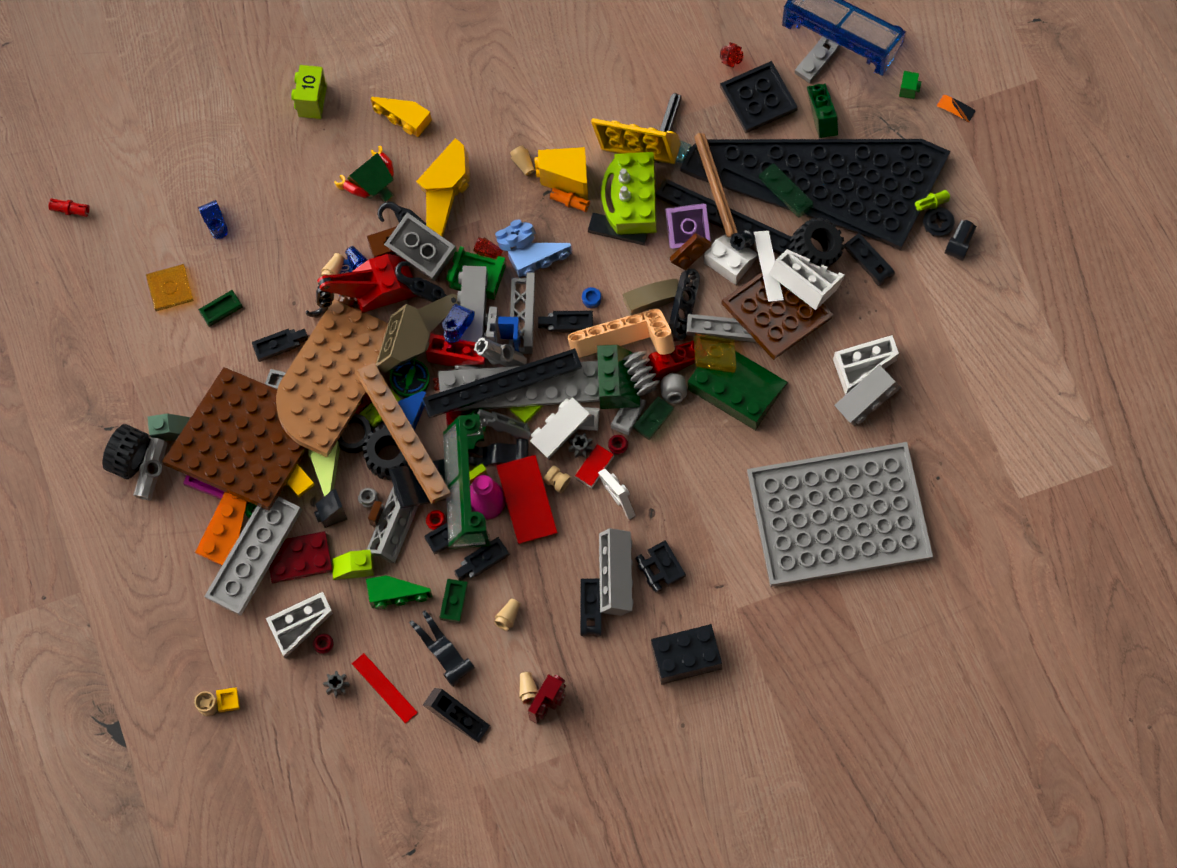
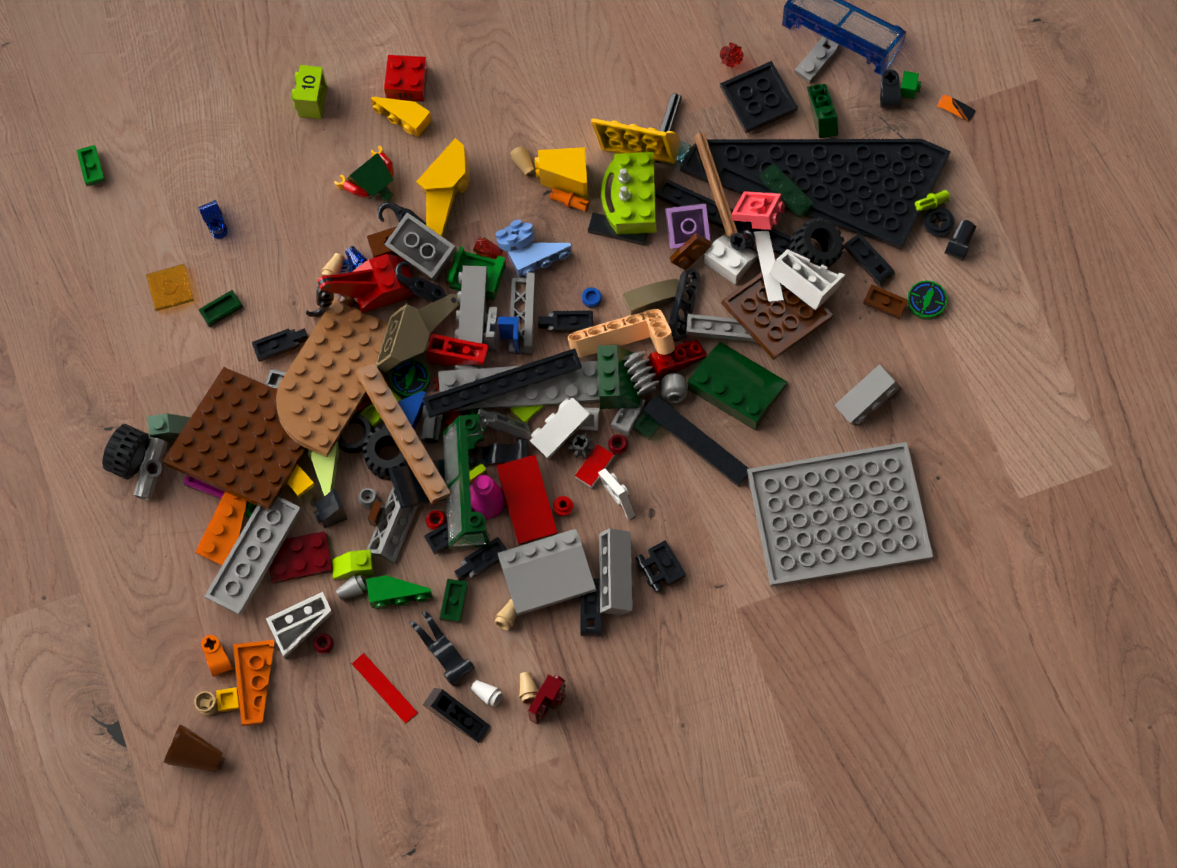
(69, 207): red pin -> none
(90, 165): none -> green plate
(193, 752): none -> reddish brown cone
(216, 658): none -> orange piece
(252, 676): none -> orange wing
(332, 681): dark grey gear -> none
(353, 587): none -> light grey cone
(406, 78): none -> red brick
(431, 427): none -> dark grey piece
(457, 322): clear blue piece -> none
(489, 694): none -> white cone
(499, 353): light grey piece -> none
(546, 572): none -> light grey slope
(557, 479): tan wheel -> none
(563, 511): none -> red plate
(686, 654): black brick -> none
(696, 440): none -> black tile
(714, 353): clear yellow tile -> none
(759, 209): none -> coral plate
(858, 361): white wedge -> none
(885, 301): none -> reddish brown plate
(890, 92): none -> black piece
(927, 299): none -> tile

